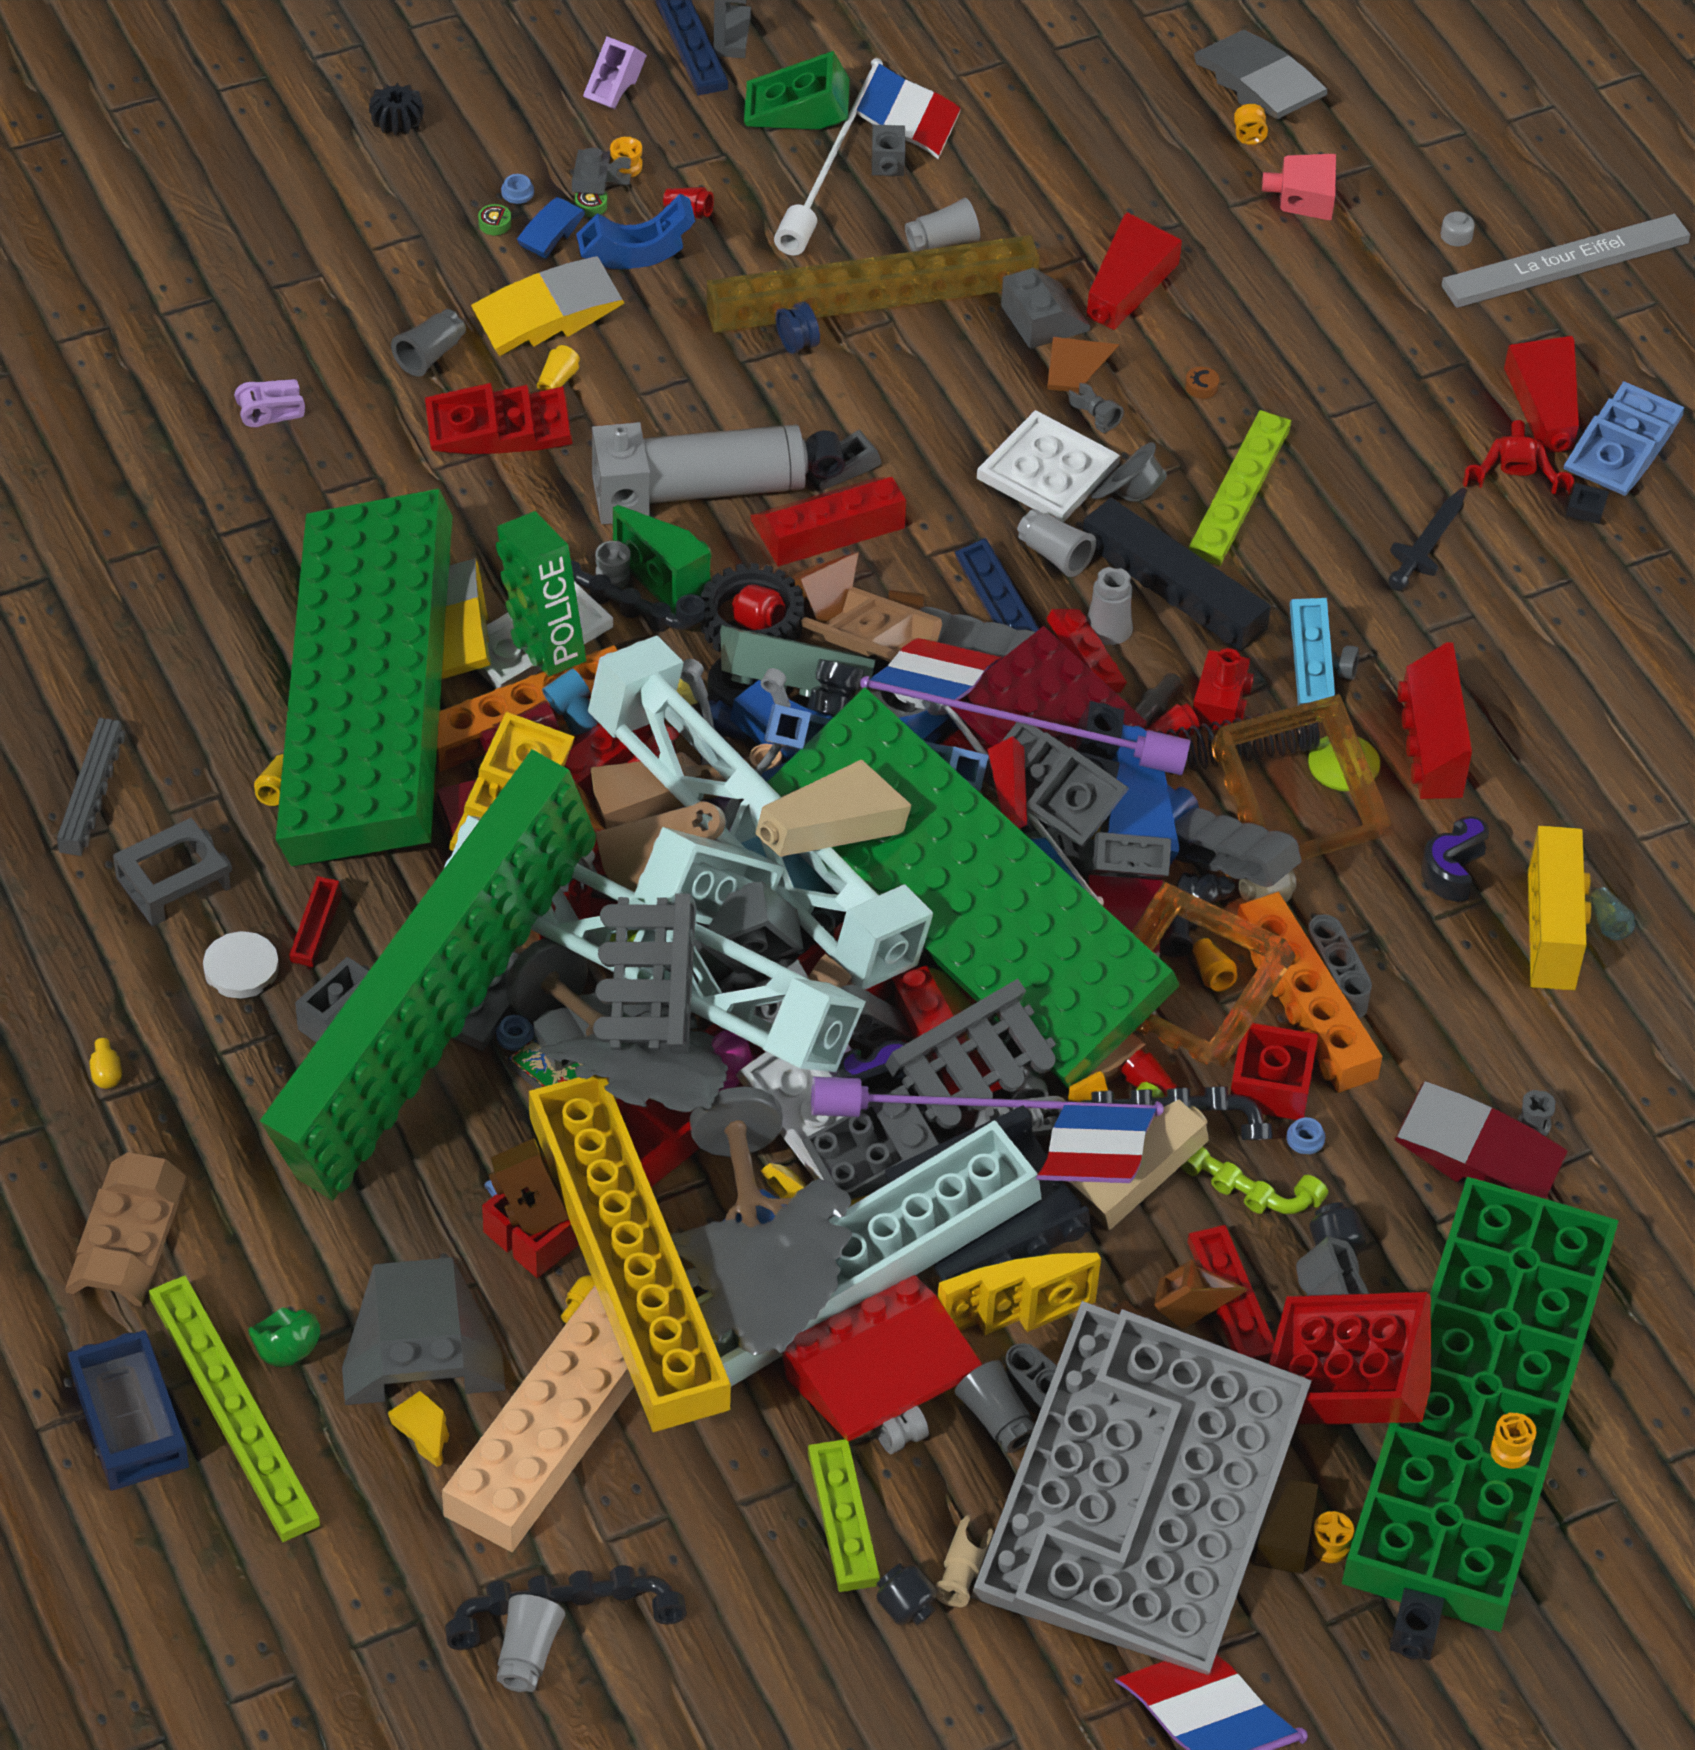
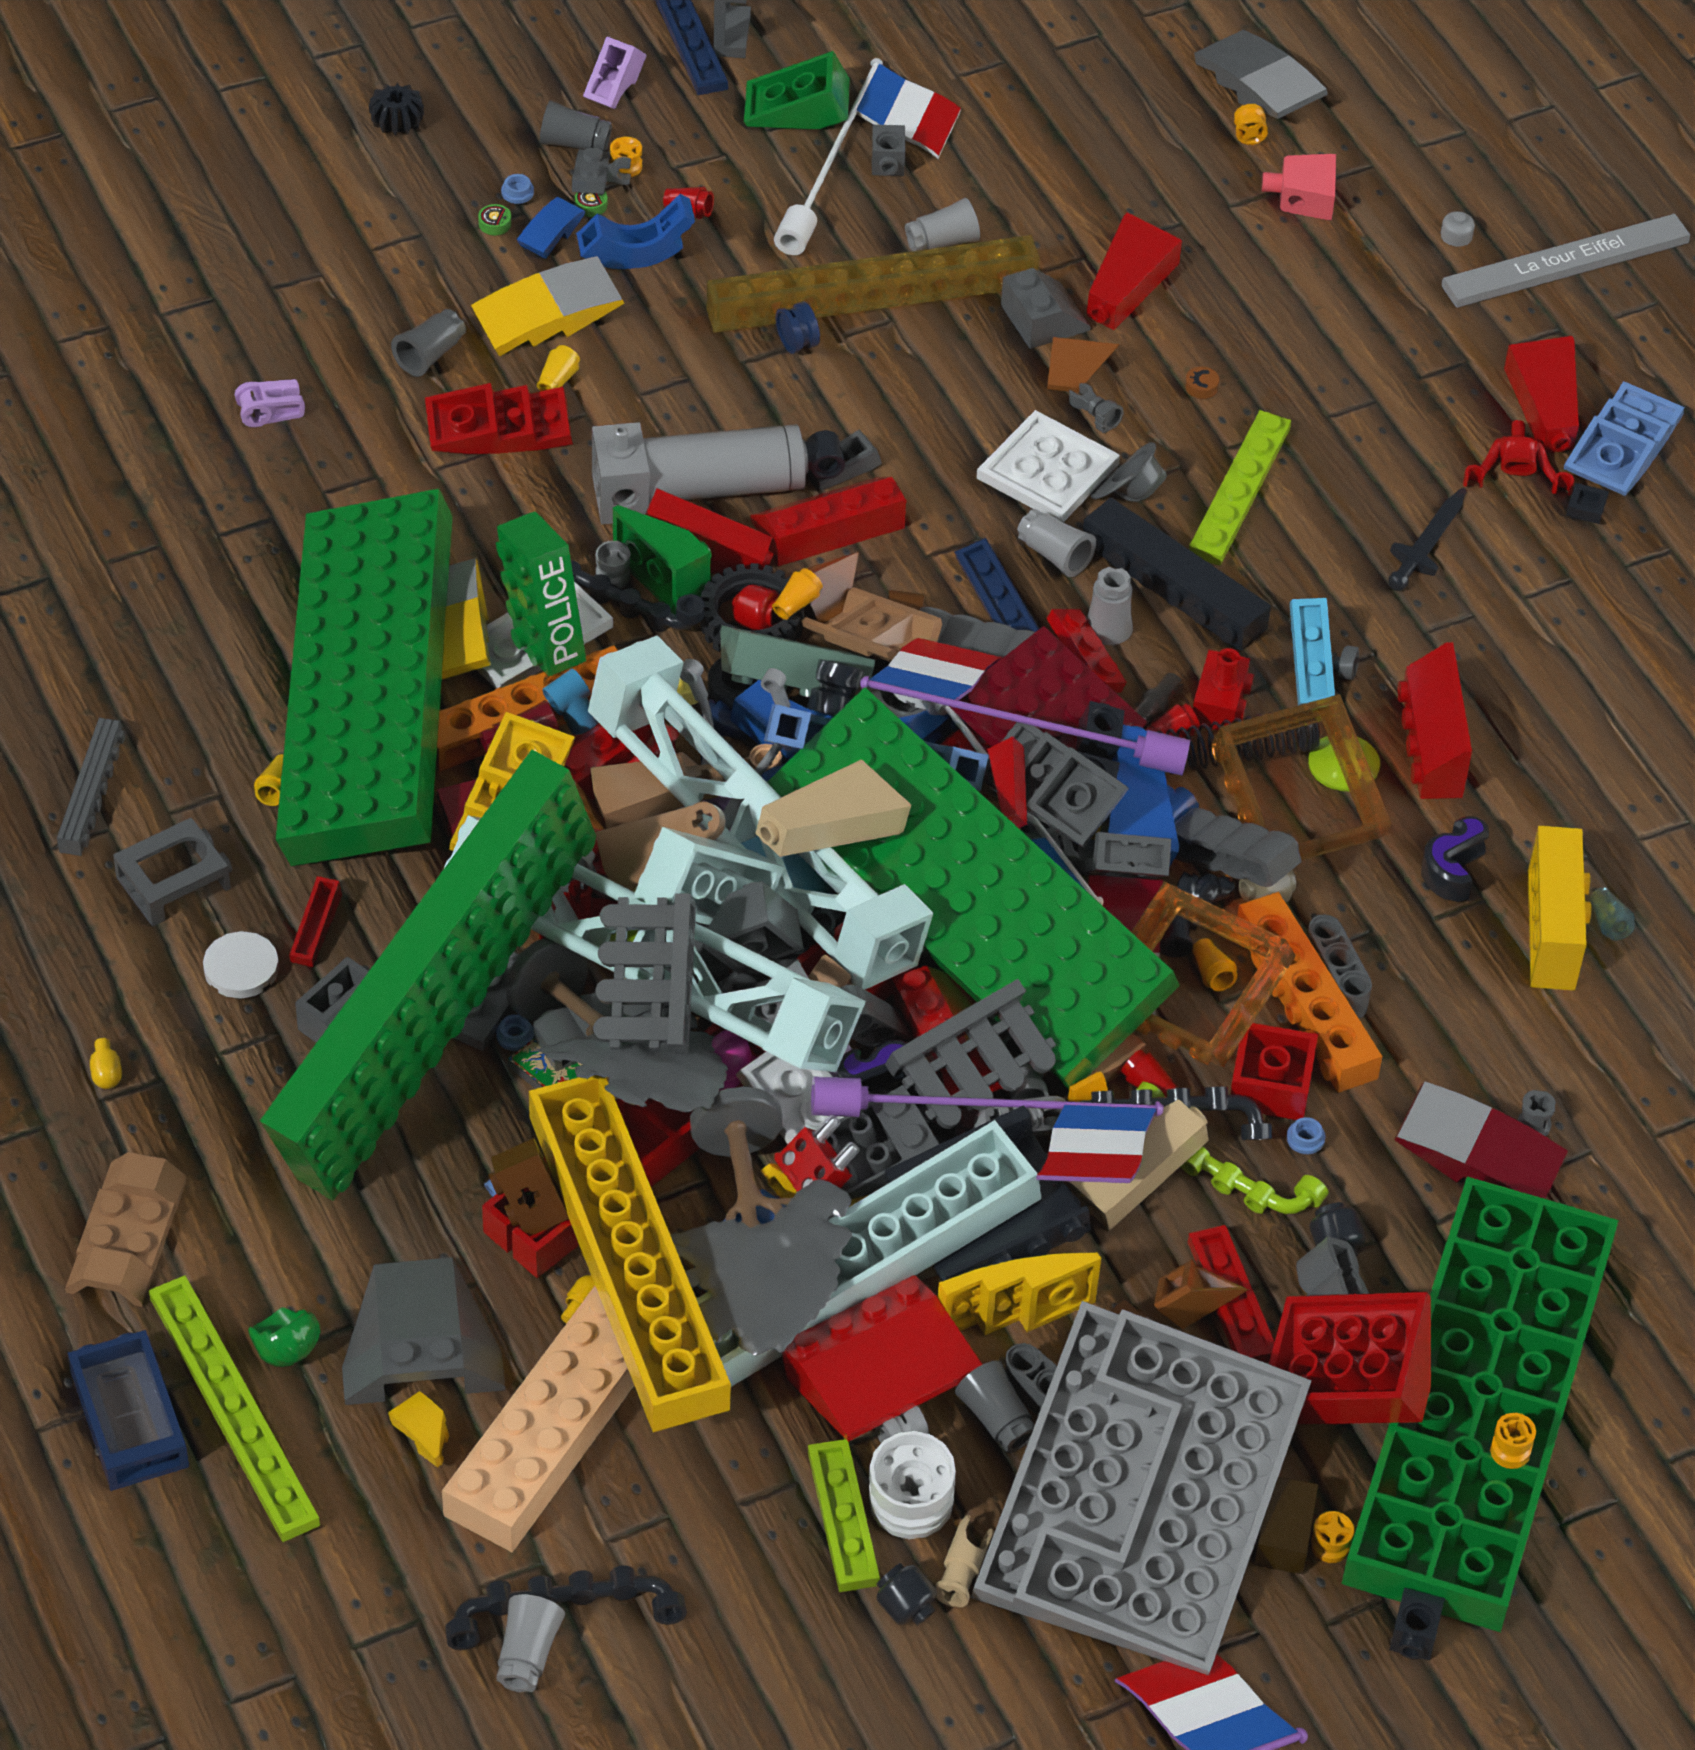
(573, 128): none -> dark grey plant
(727, 539): none -> red slope
(799, 591): none -> light orange cone
(813, 1158): none -> red piece
(913, 1465): none -> white wheel

